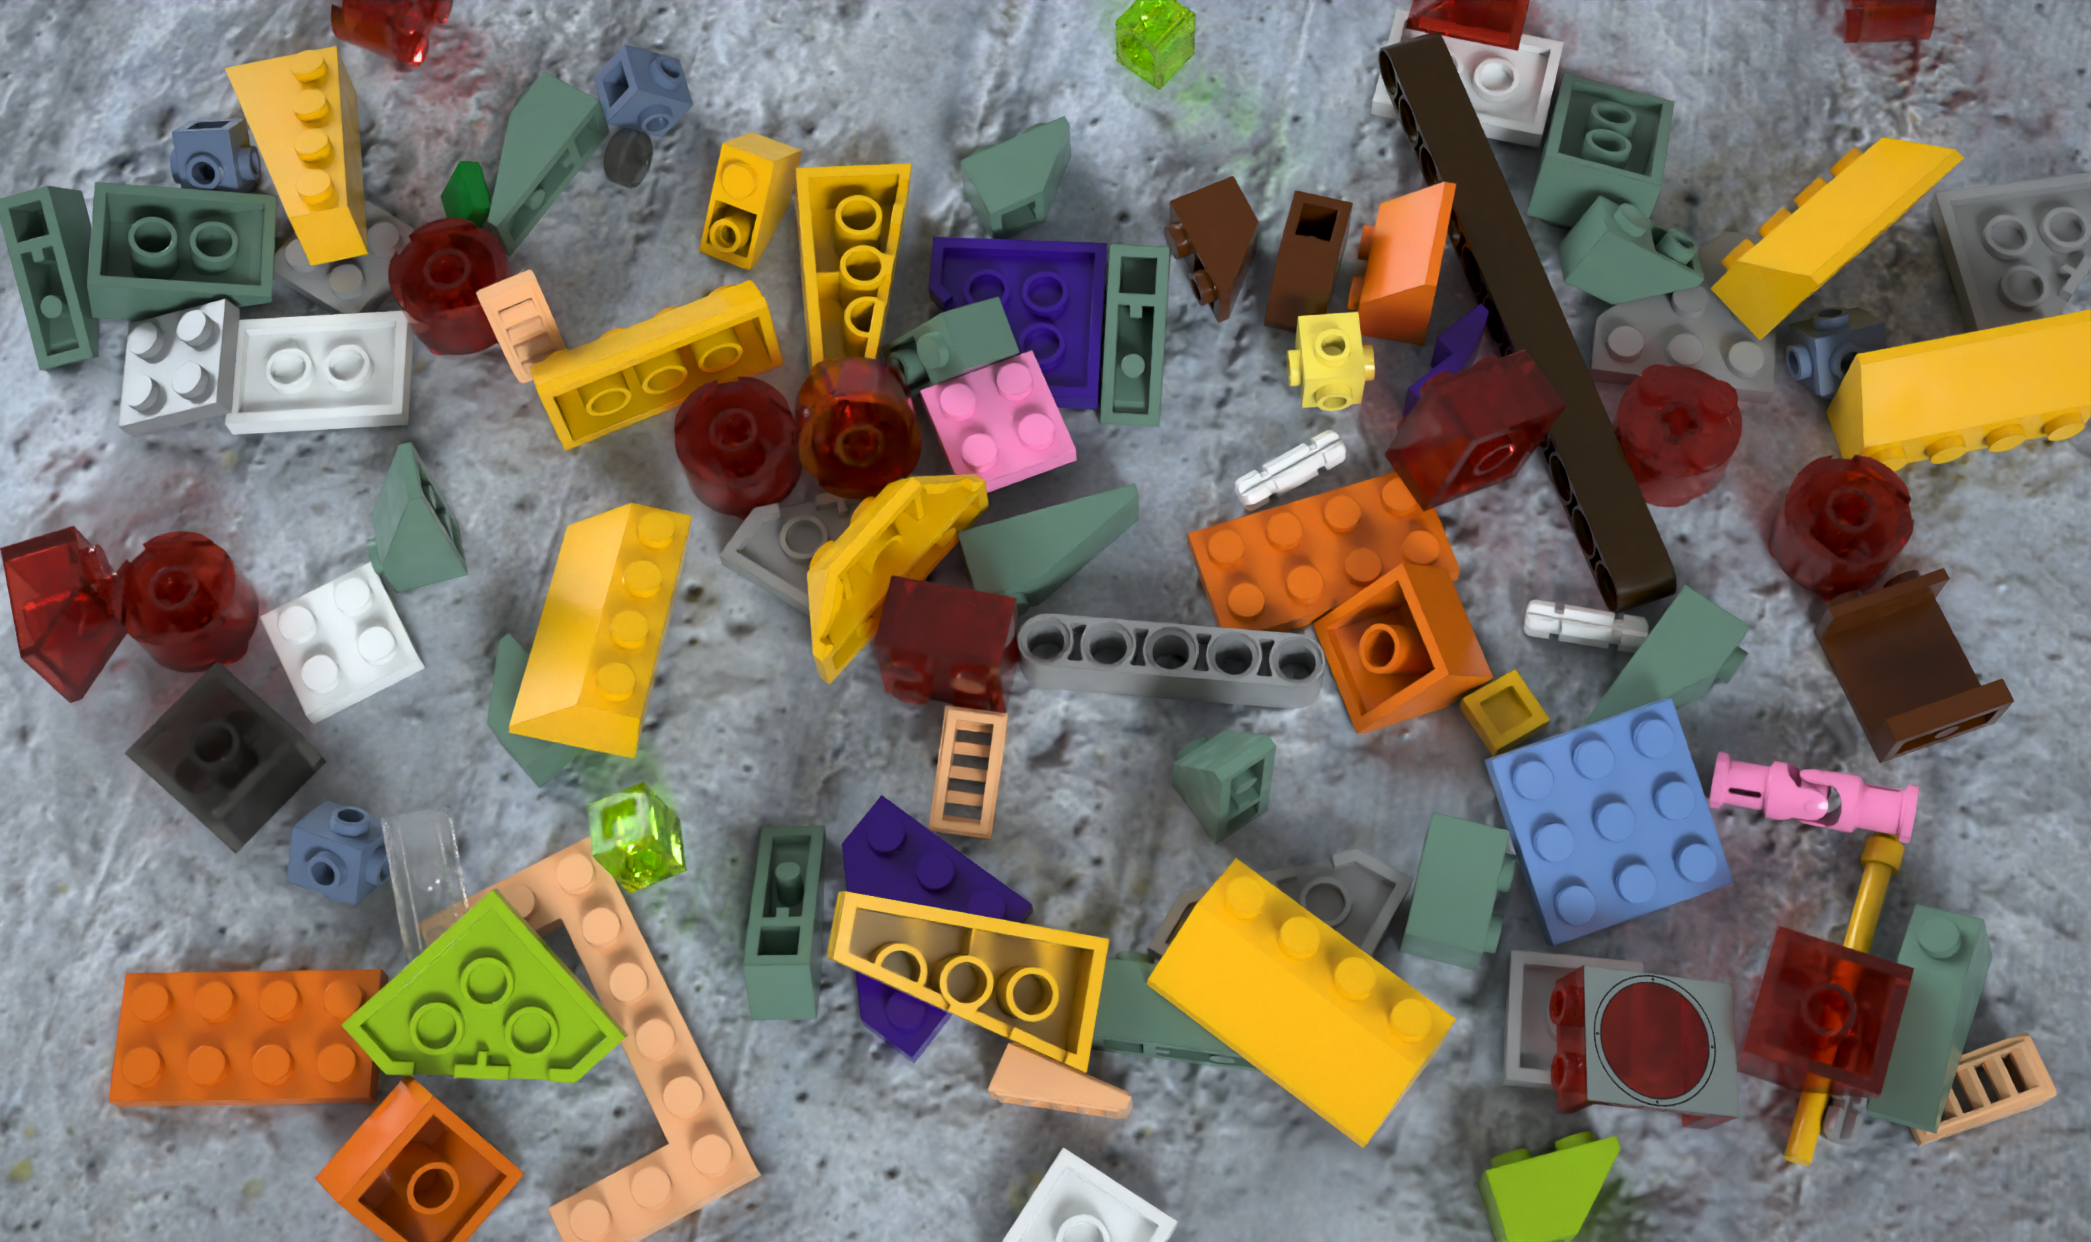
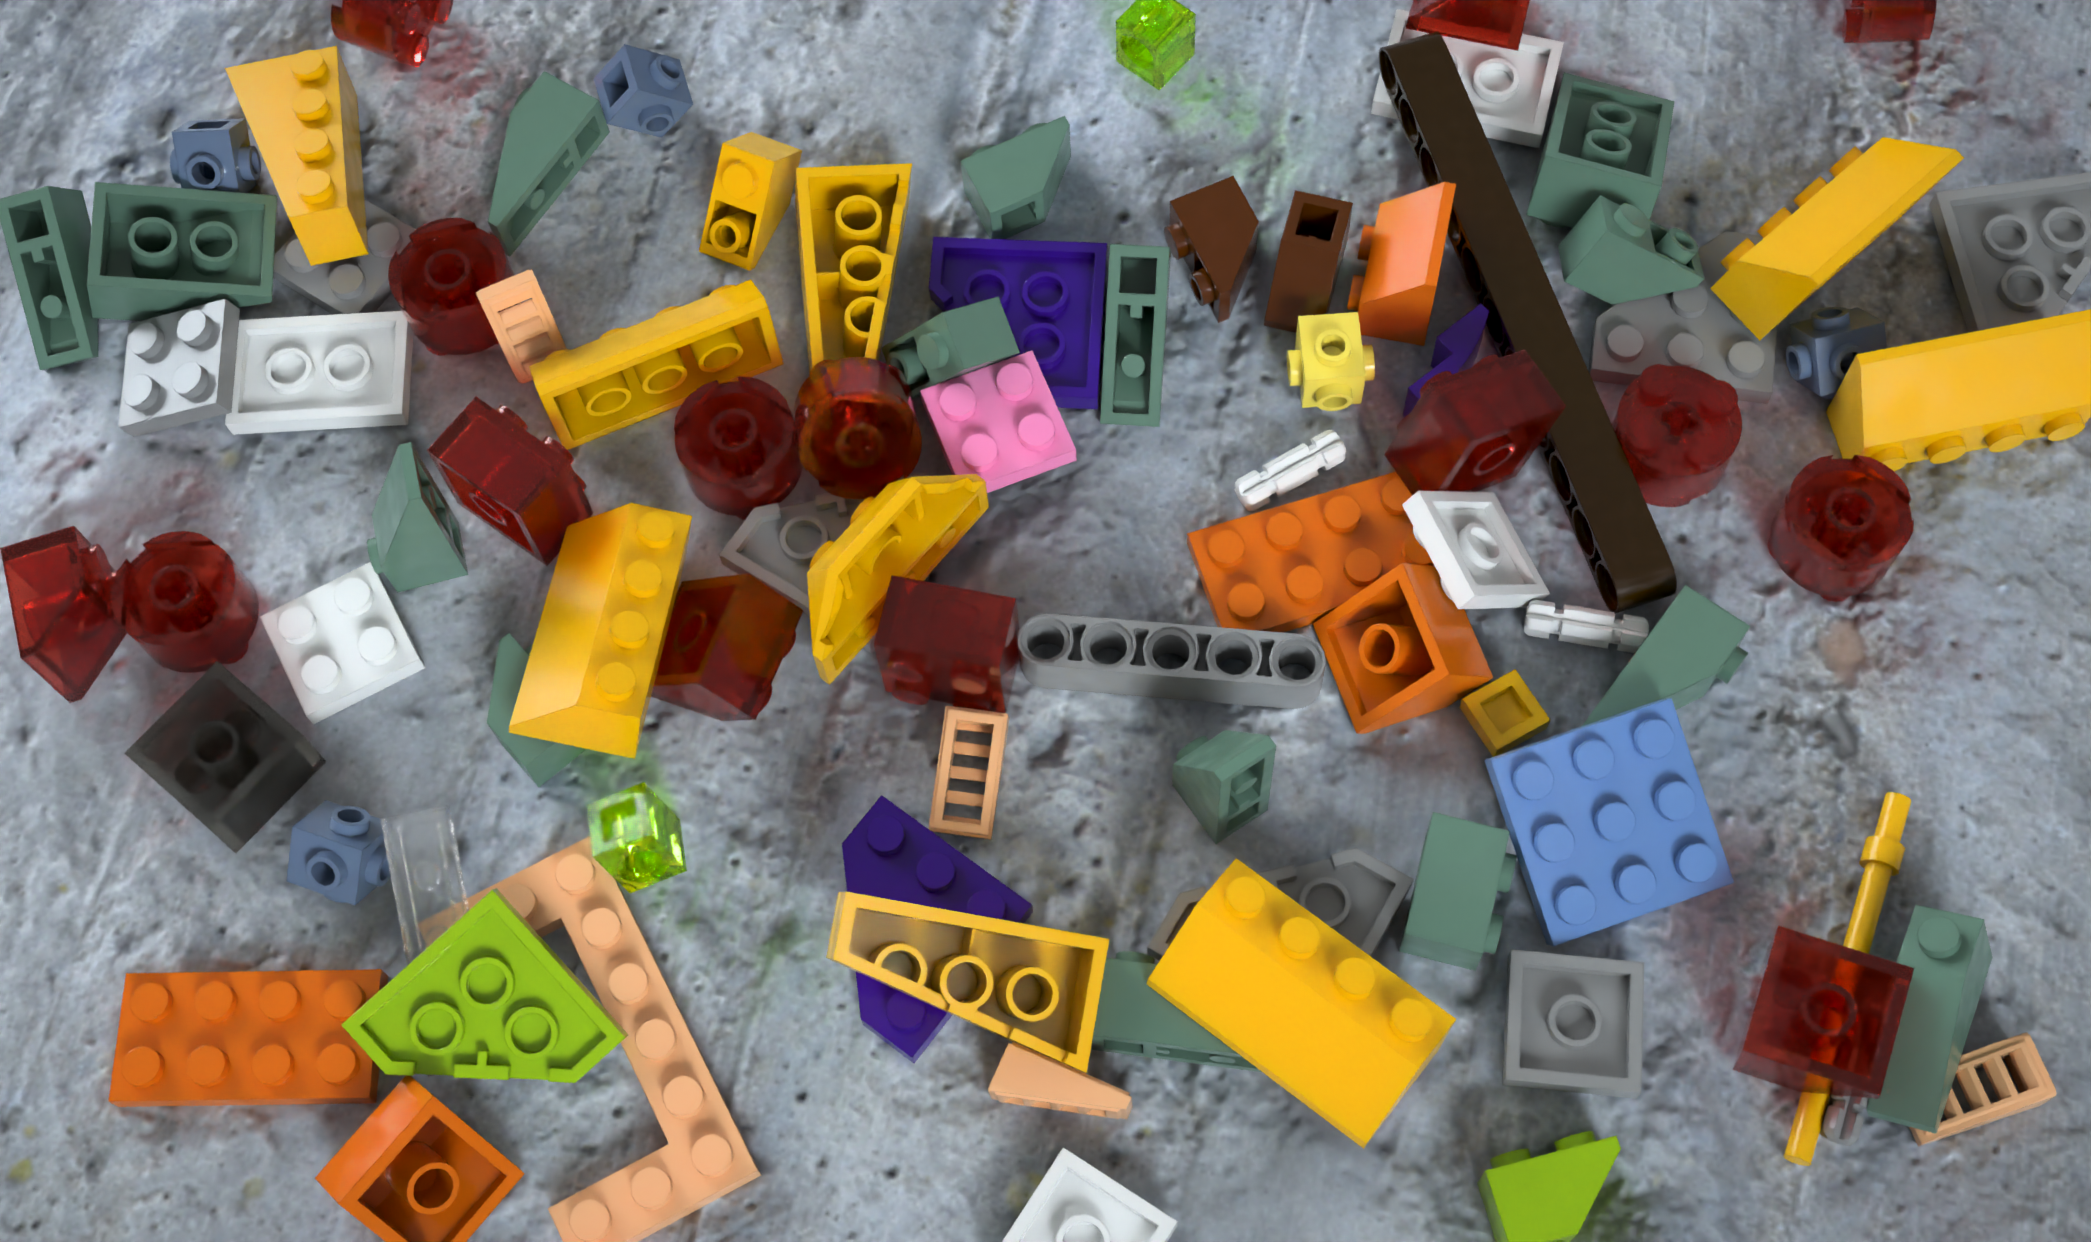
(467, 194): green tile -> none
(511, 478): none -> clear red brick
(628, 157): clear smoke tile -> none
(725, 646): none -> clear red slope
(786, 924): sand green slope -> none
(1044, 548): sand green slope -> none
(1474, 549): none -> white plate
(1645, 1044): panel -> none
(1787, 793): bright pink piece -> none
(1906, 666): reddish brown panel -> none

